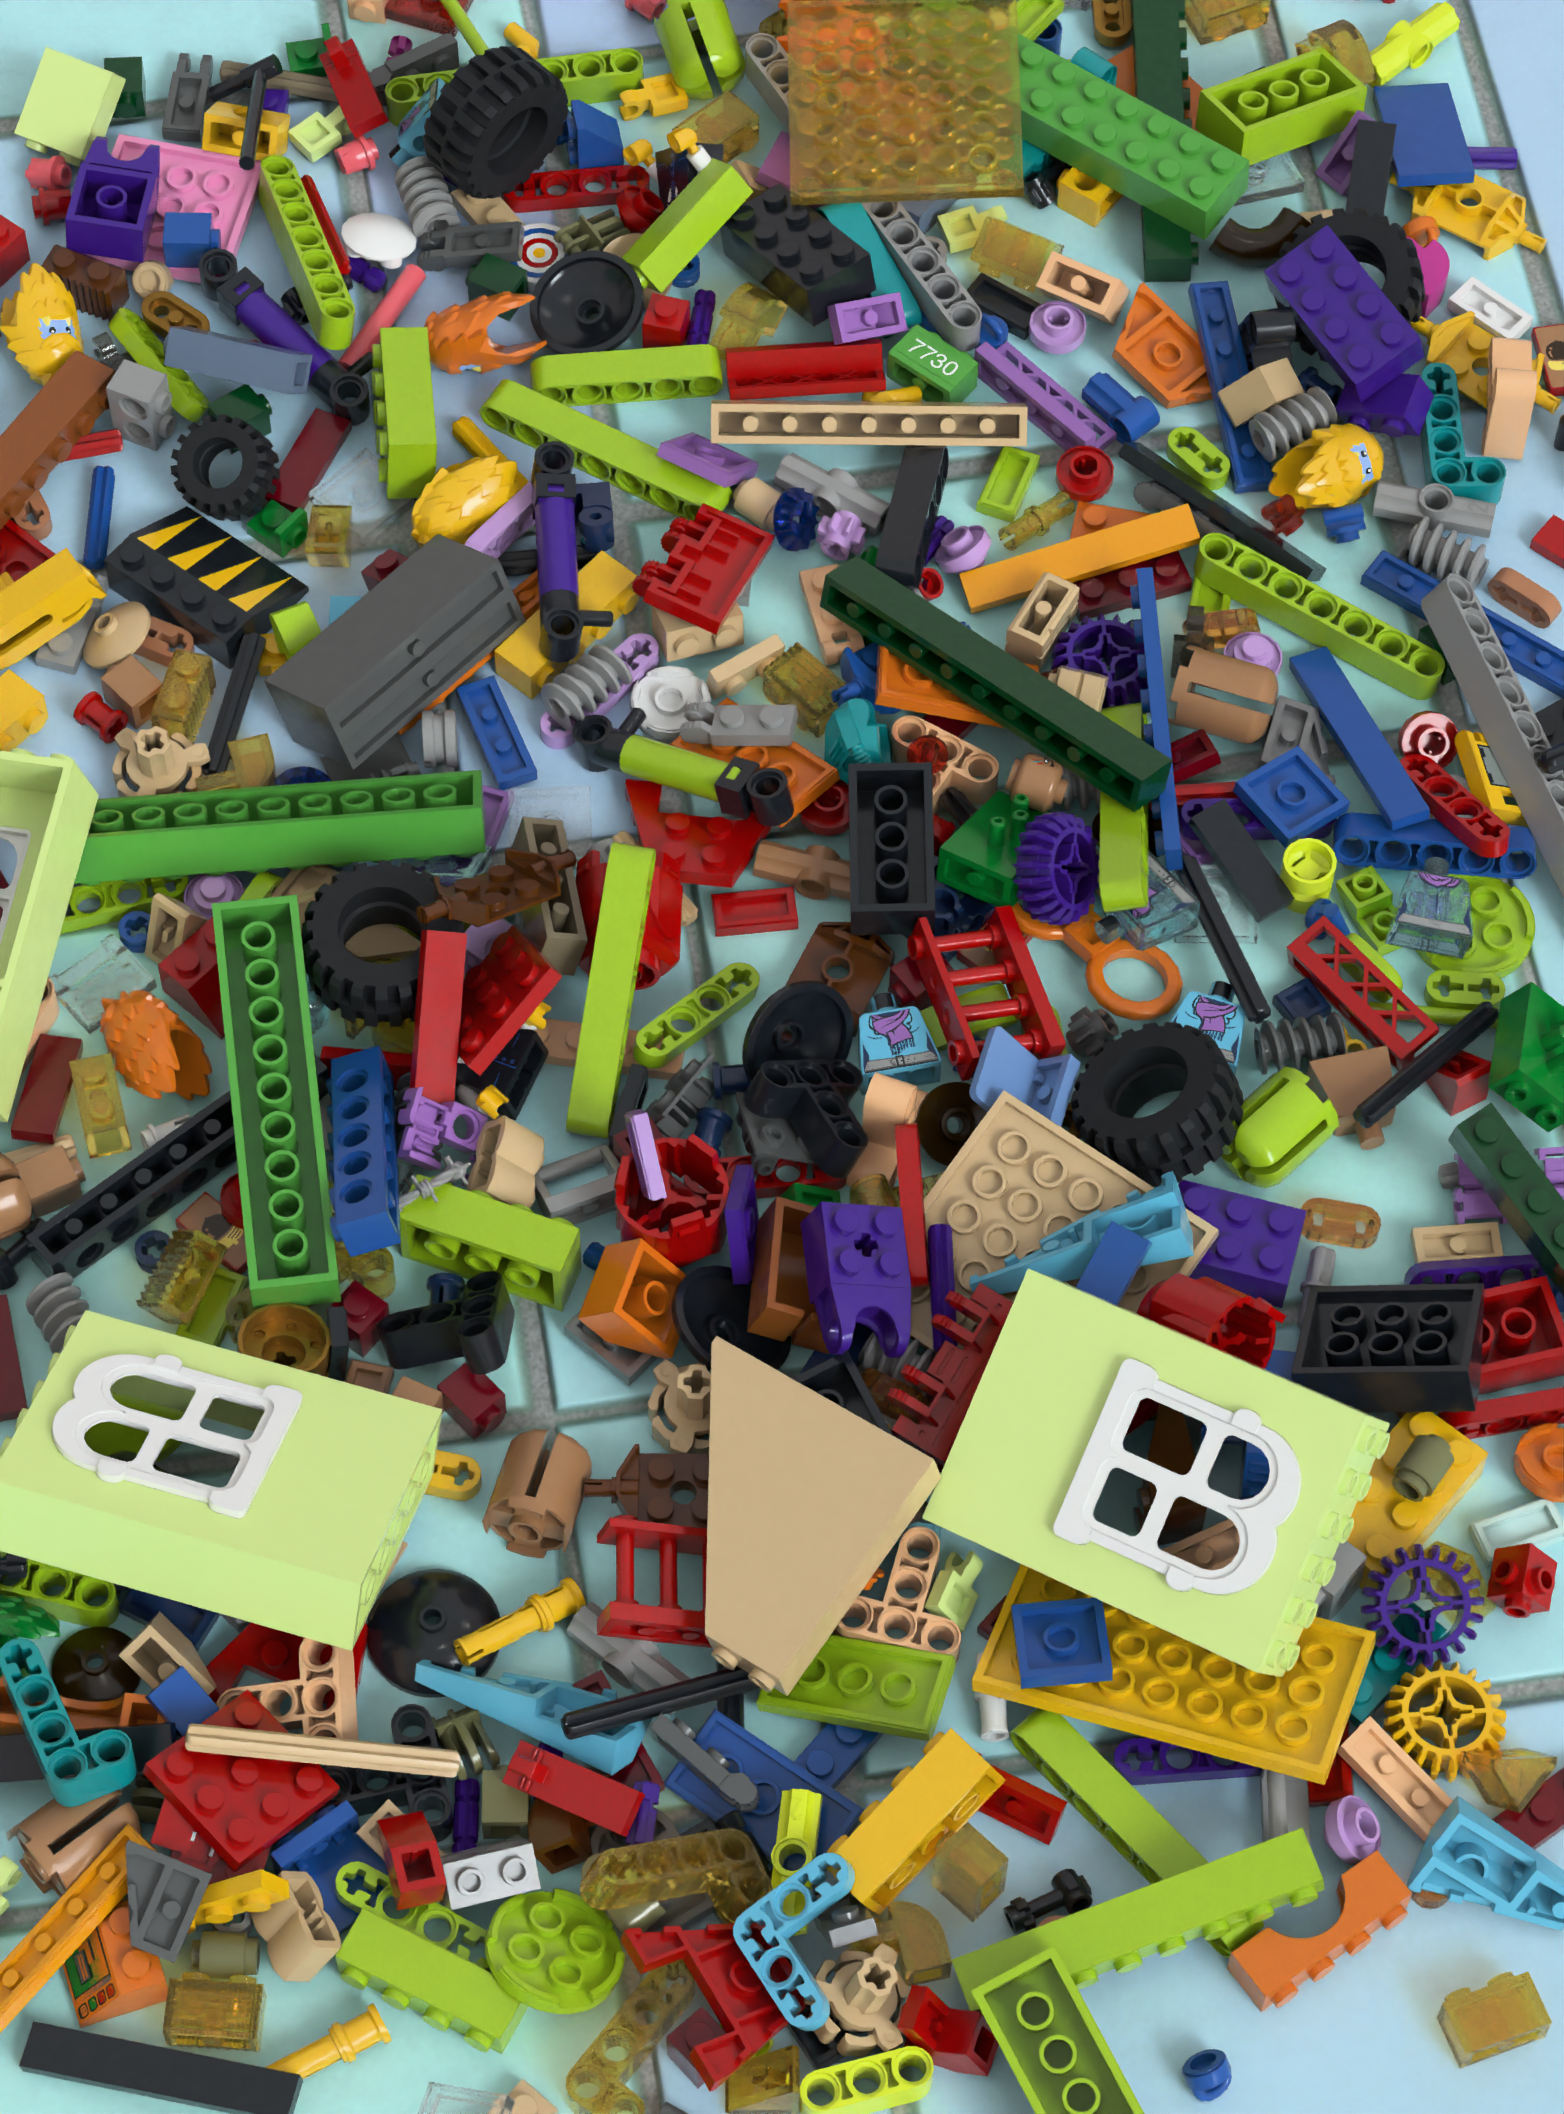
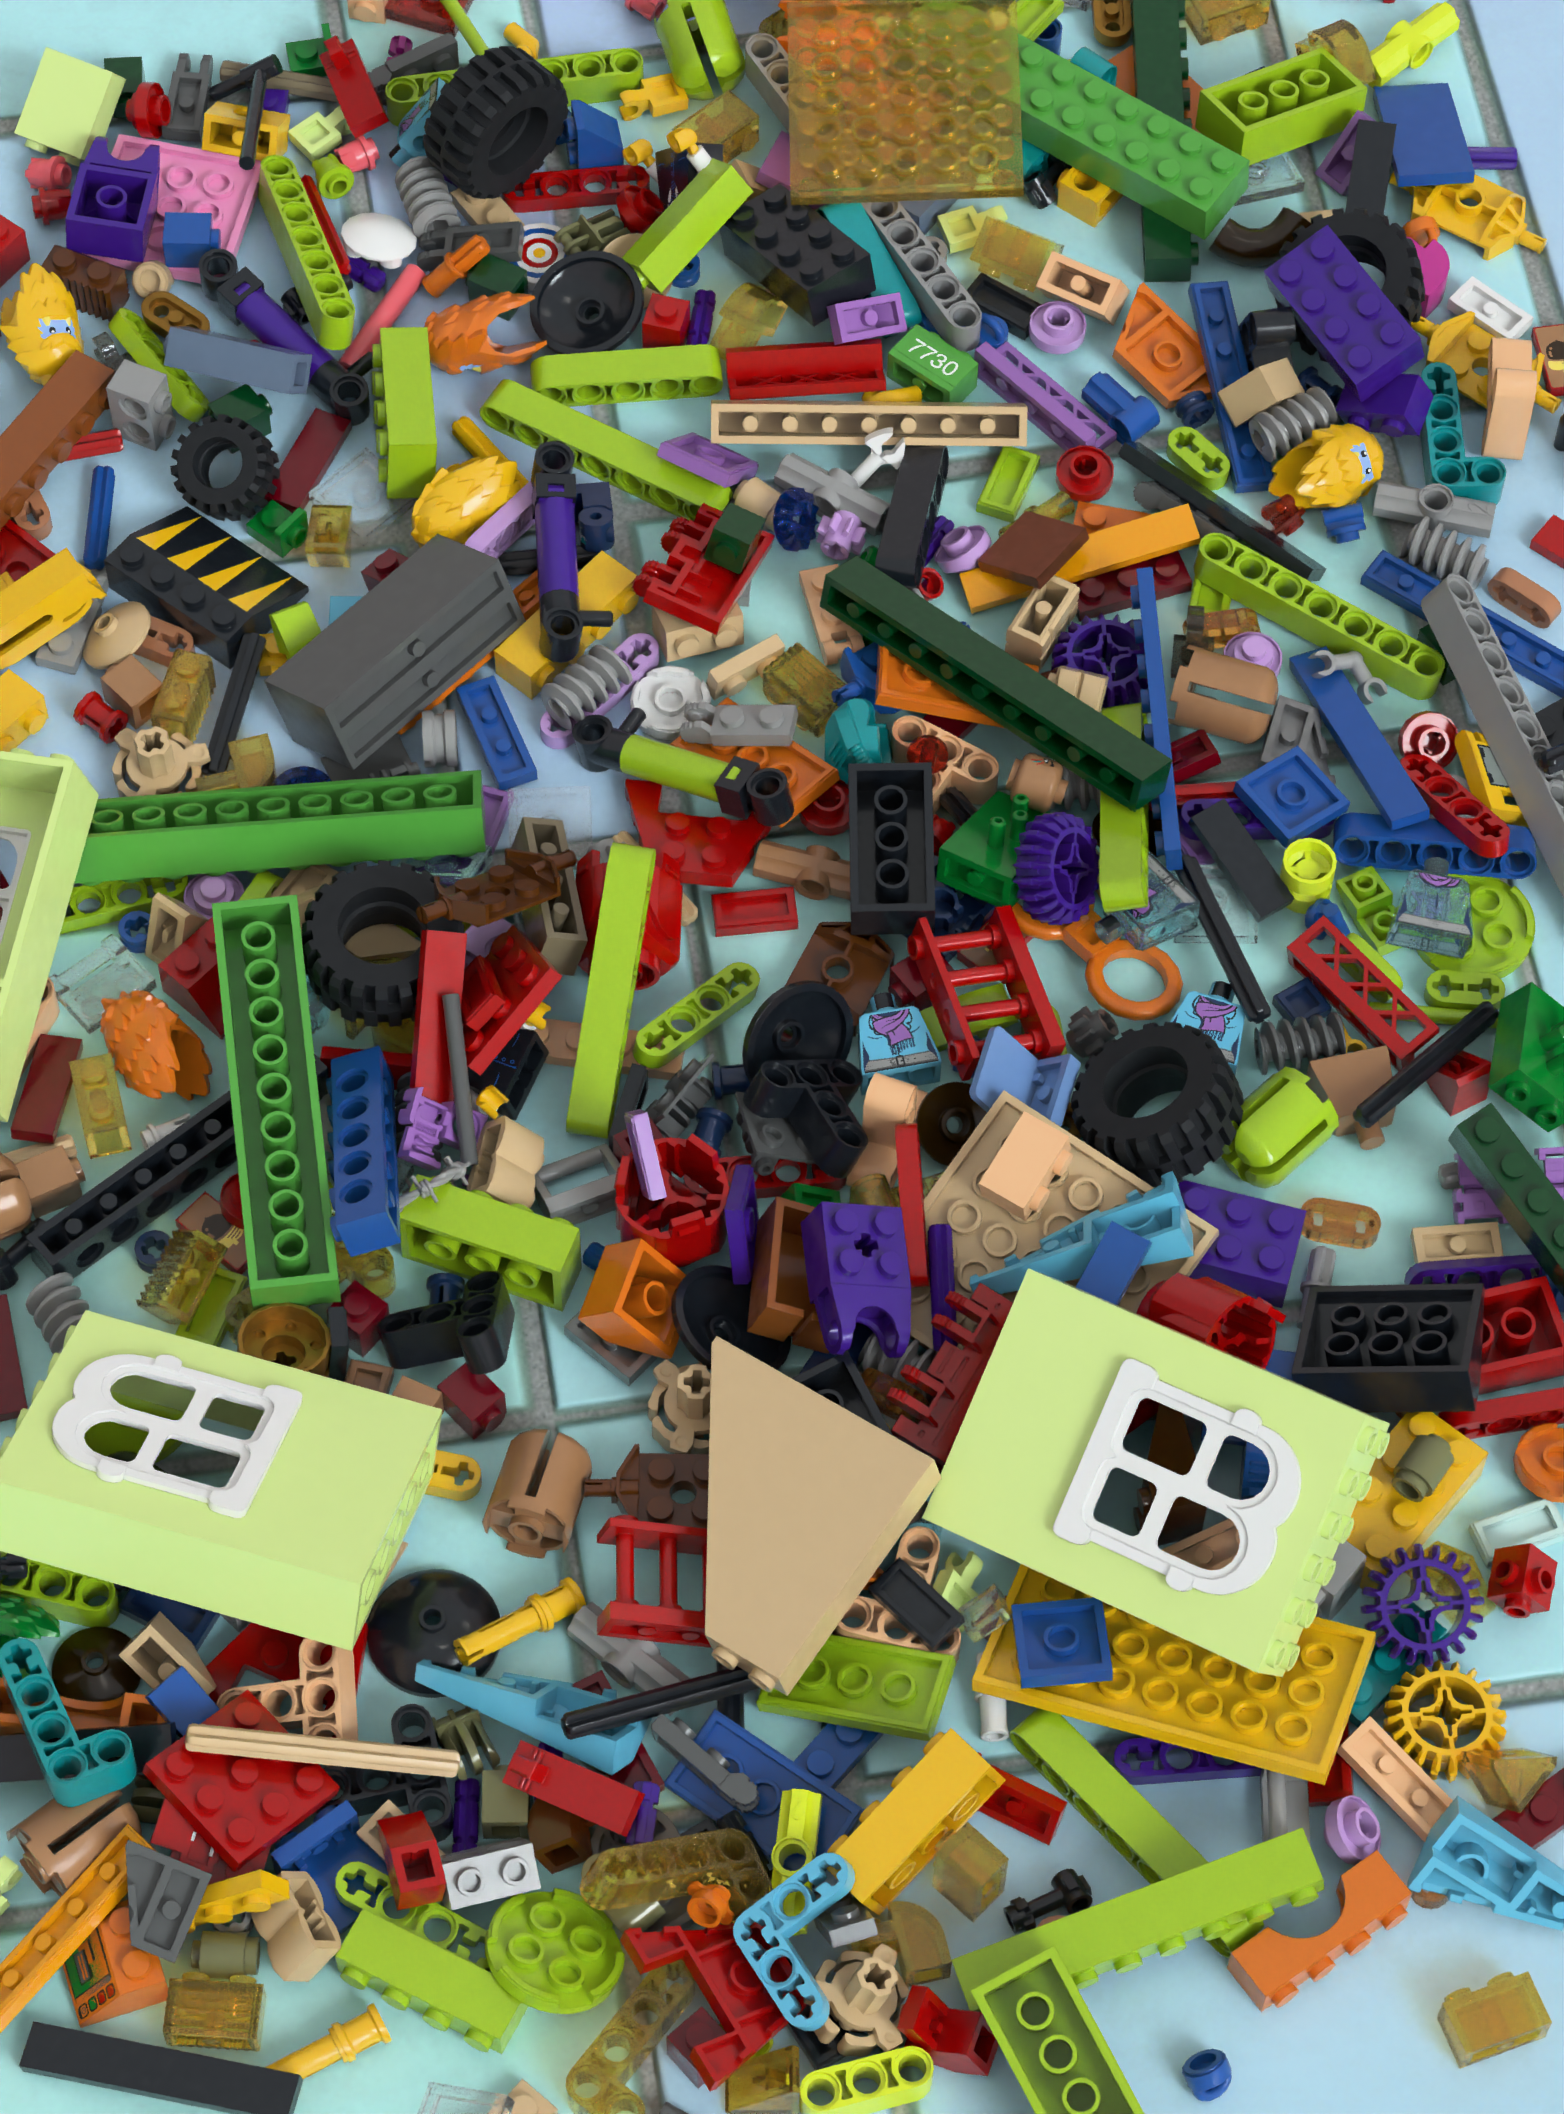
(149, 110): none -> red plate
(332, 177): none -> lime hose
(456, 265): none -> orange axle
(460, 1079): none -> dark grey bar
(481, 993): none -> red tile
(709, 1904): none -> orange plate
(734, 538): none -> dark green brick
(877, 457): none -> white bar
(916, 1605): none -> black tile
(985, 1613): none -> clear tile
(1026, 1167): none -> light nougat brick
(1033, 549): none -> copper tile
(1194, 409): none -> dark blue bush
(1354, 661): none -> light grey arm

